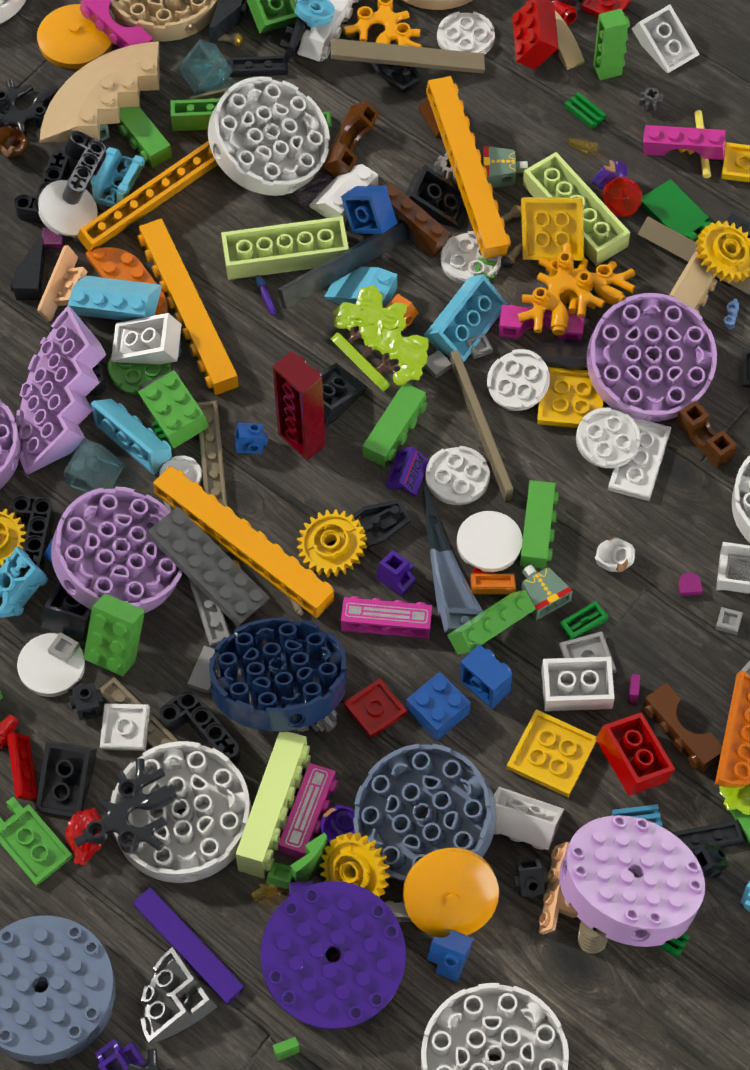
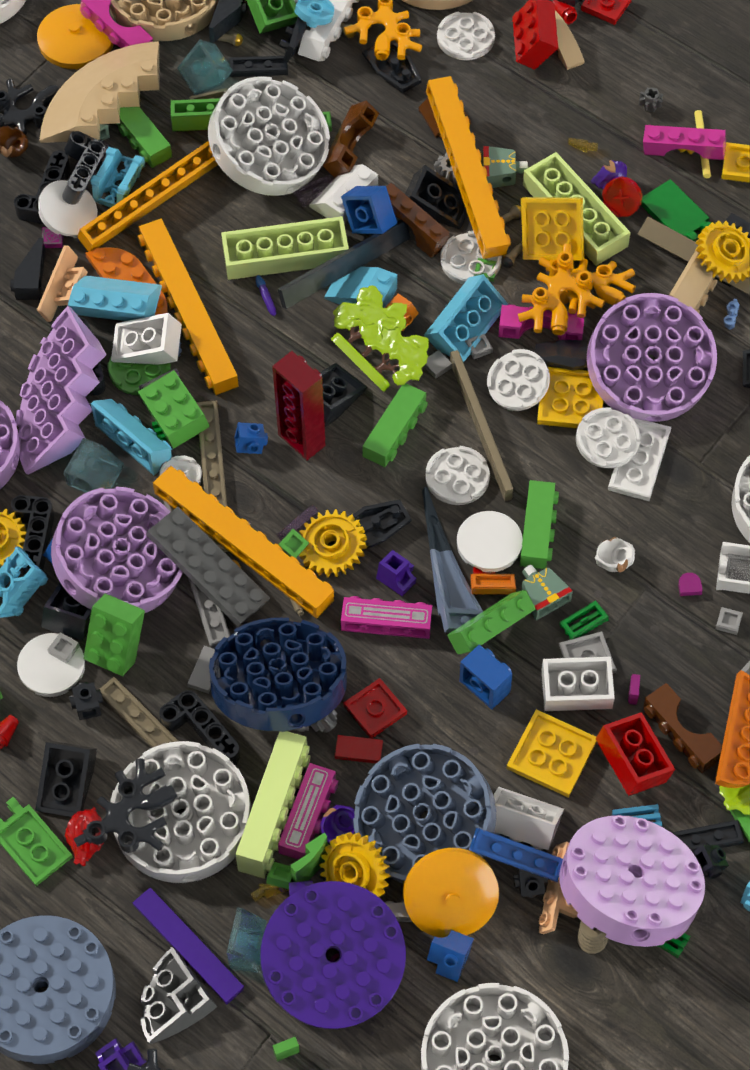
(22, 766): red tile -> none
(125, 727): white tile -> none
(246, 941): none -> clear light blue slope
(293, 543): none -> bright green tile
(298, 521): none -> clear purple tile
(358, 749): none -> red tile
(407, 56): dark tan tile -> none
(407, 470): dark purple panel -> none
(438, 706): blue brick -> none
(516, 854): none -> blue tile
(587, 108): green tile -> none
(611, 44): bright green brick -> none
(665, 39): white slope -> none
(695, 424): reddish brown arch -> none

